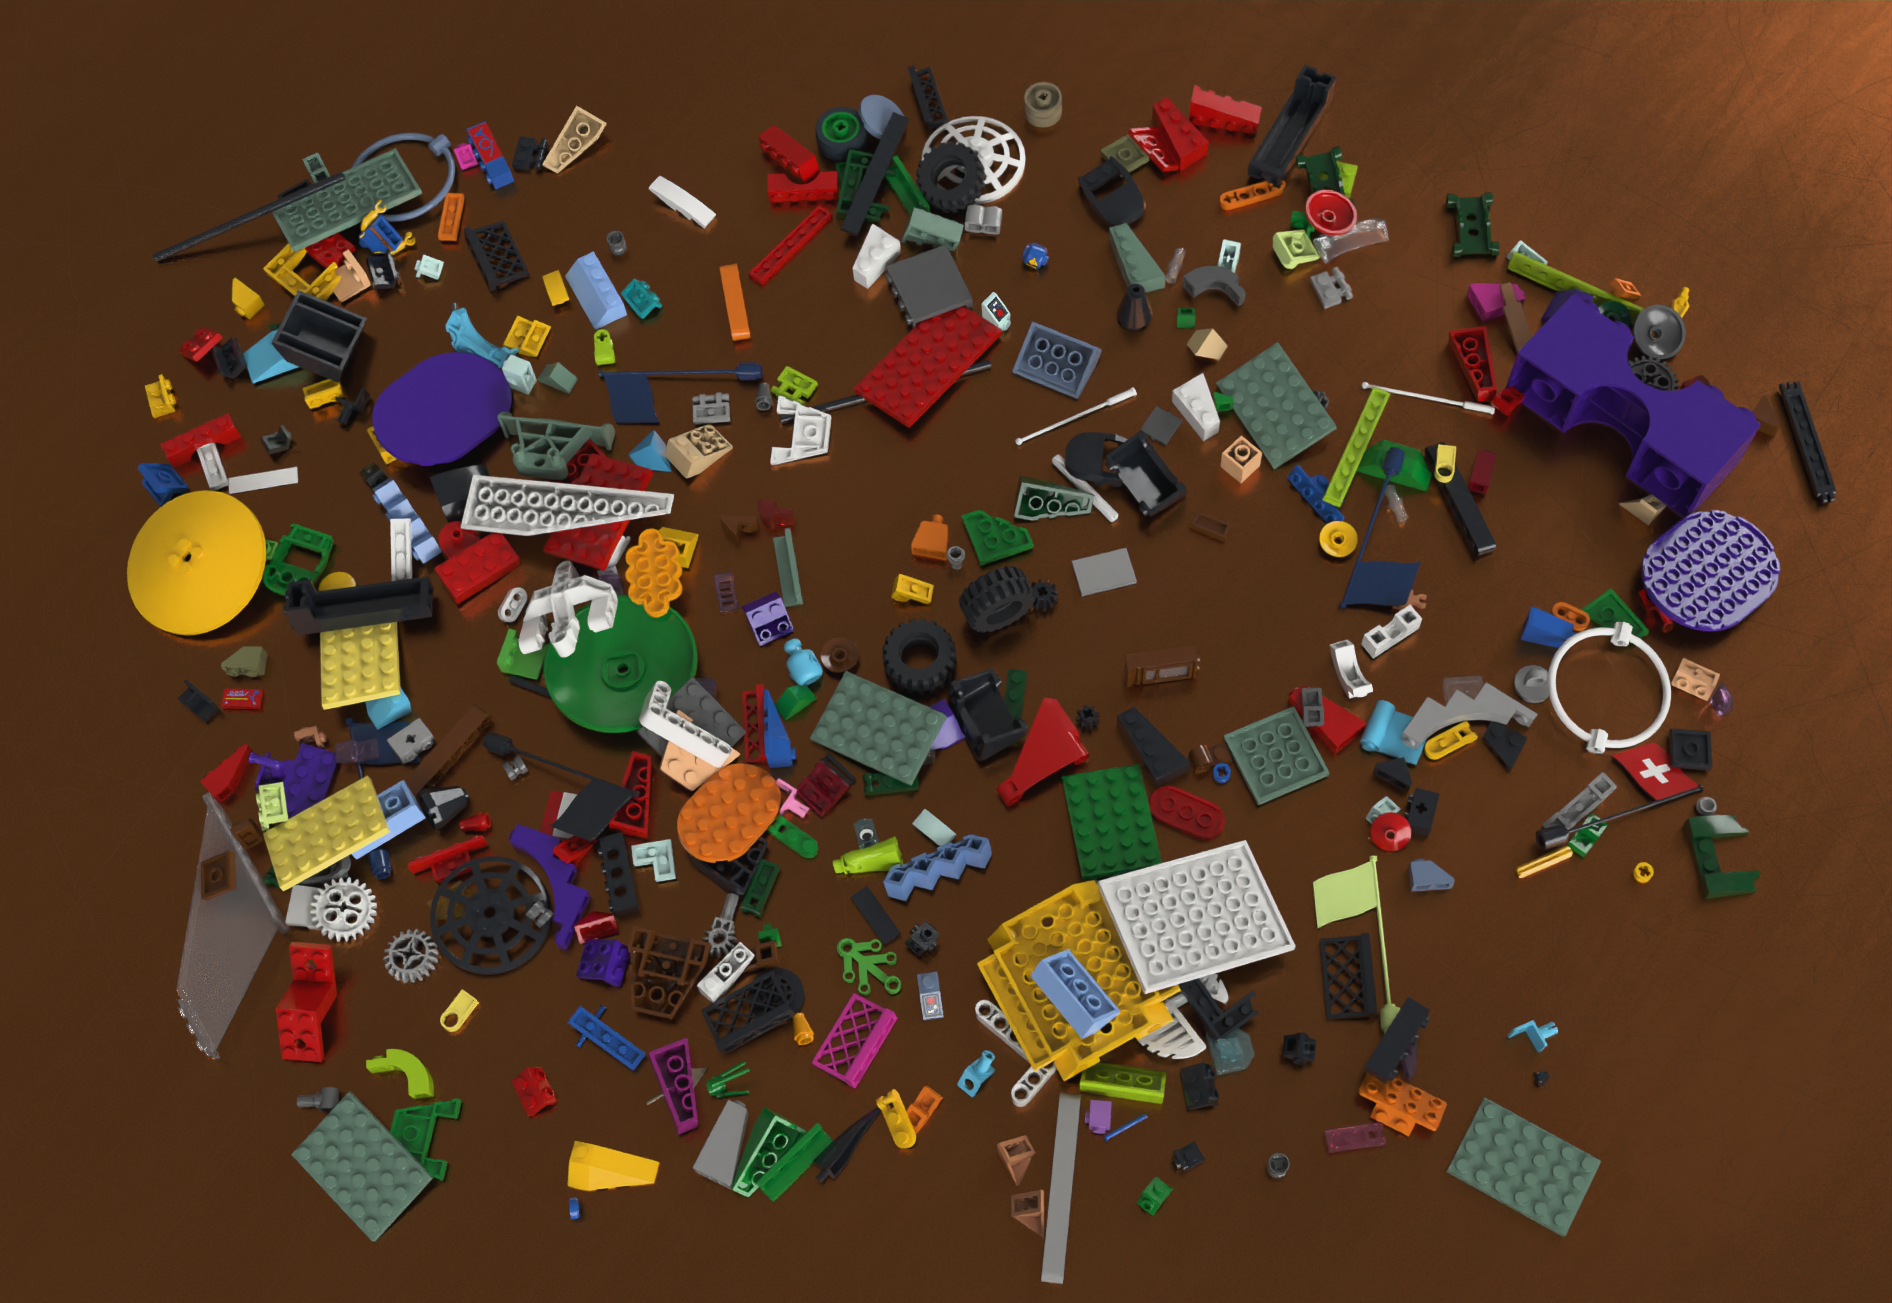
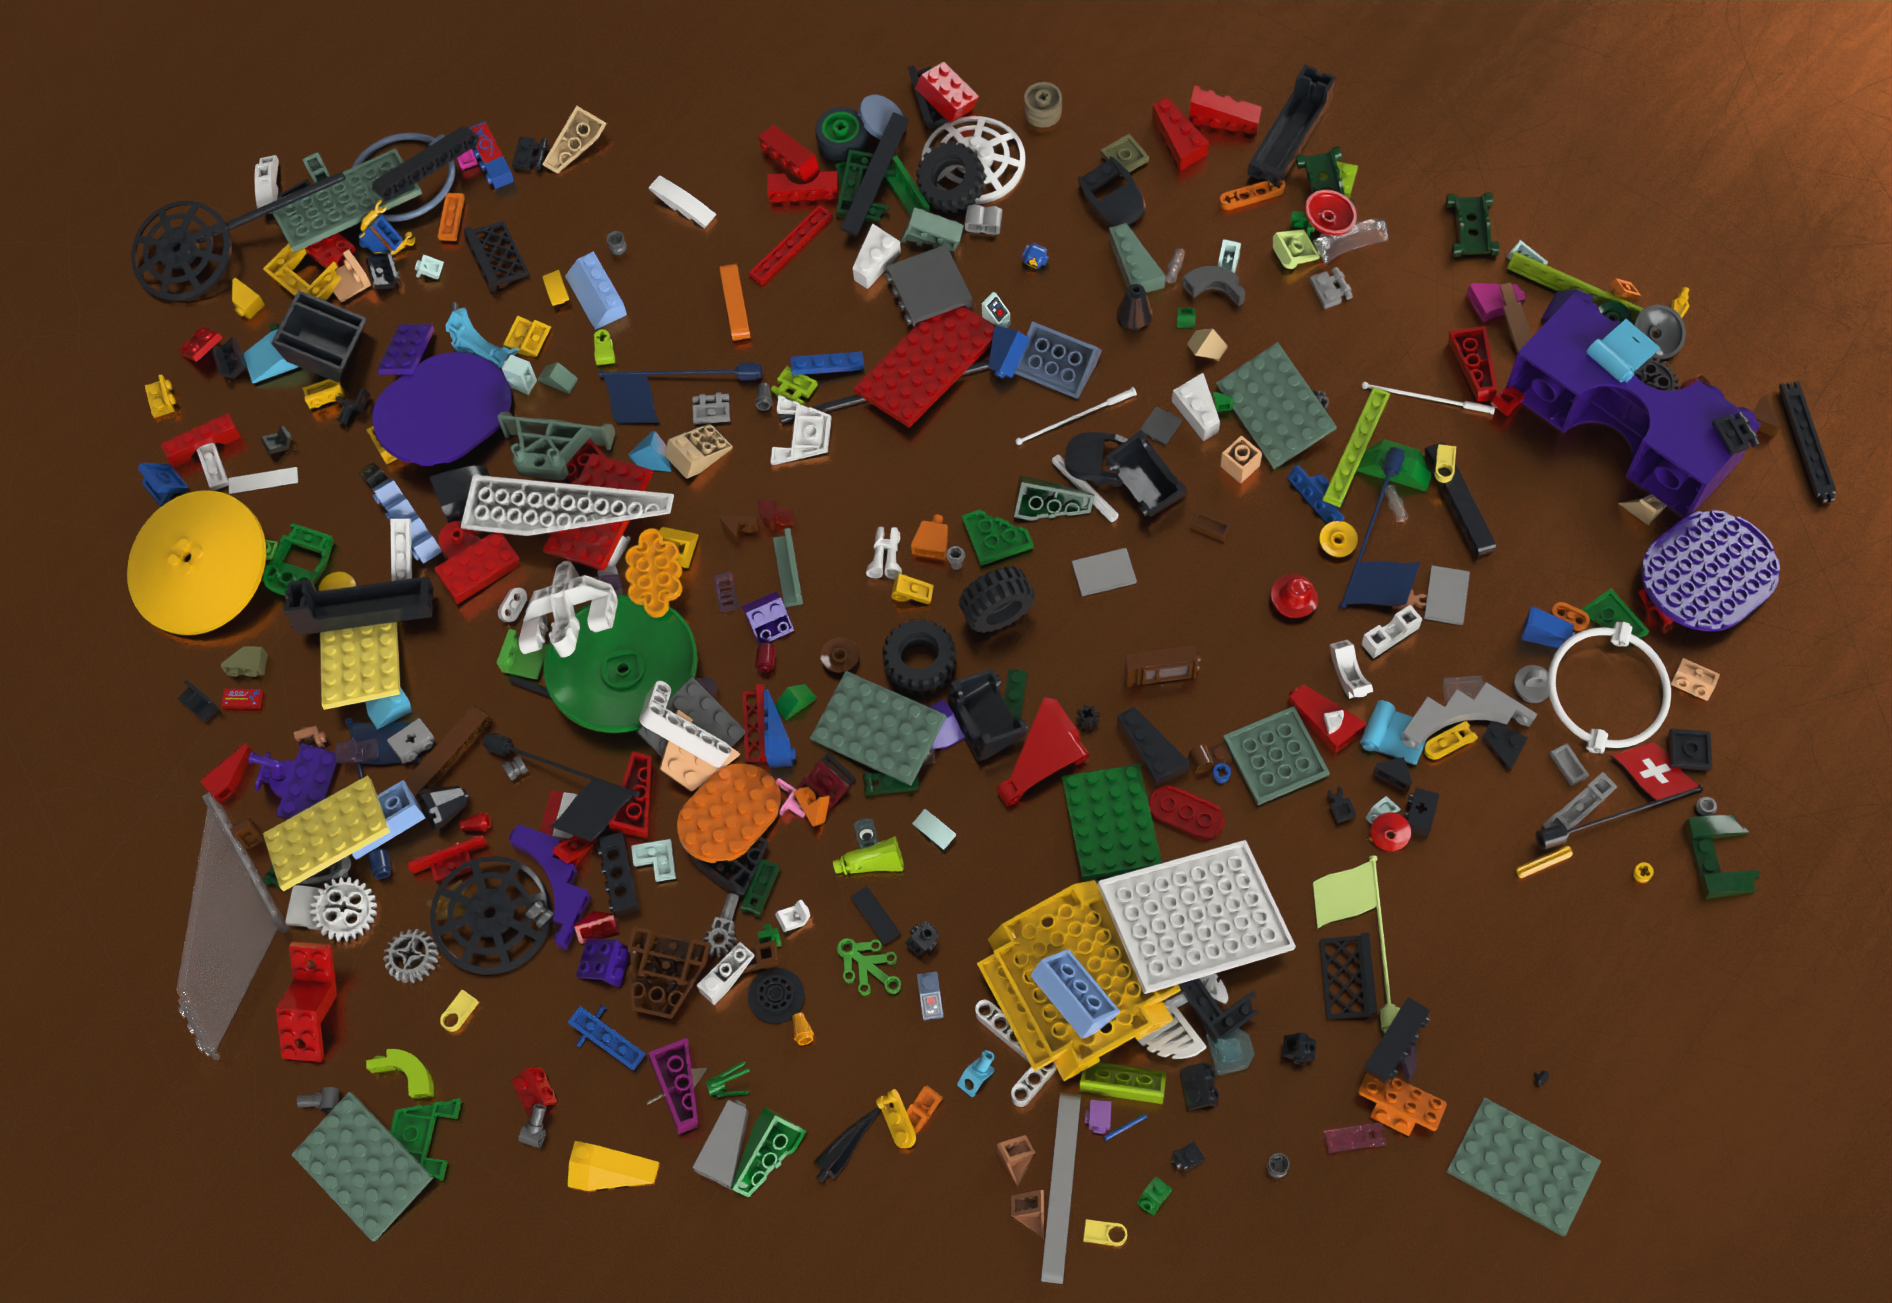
(187, 253): none -> black dish
(218, 875): reddish brown tile -> none
(265, 180): none -> white slope
(271, 804): yellowish green bracket -> none
(406, 349): none -> dark purple plate
(425, 163): none -> black beam
(533, 1132): none -> dark grey pin
(574, 1208): blue tile -> none
(640, 297): teal bracket -> none
(751, 1028): black fence -> none
(765, 657): none -> dark red brick
(793, 916): none -> white bracket
(794, 837): green plate -> none
(794, 1163): green fence -> none
(802, 663): medium azure piece -> none
(814, 809): none -> orange slope
(826, 363): none -> blue plate
(870, 1044): dark pink fence -> none
(892, 569): none -> white piece
(946, 92): none -> red brick
(946, 861): medium blue brick -> none
(1006, 351): none -> blue slope
(1049, 595): black gear -> none
(1098, 1232): none -> light yellow piece
(1155, 145): red wing -> none
(1294, 596): none -> red hat
(1312, 707): dark grey slope -> none
(1333, 720): none -> white tile
(1341, 808): none -> black plate
(1428, 876): sand blue slope -> none
(1447, 595): none -> light grey tile
(1482, 471): dark red brick -> none
(1536, 1034): medium azure bracket -> none
(1569, 764): none -> light grey tile
(1586, 837): green slope -> none
(1623, 351): none -> medium azure door
(1722, 700): slope -> none
(1731, 435): none -> black plate

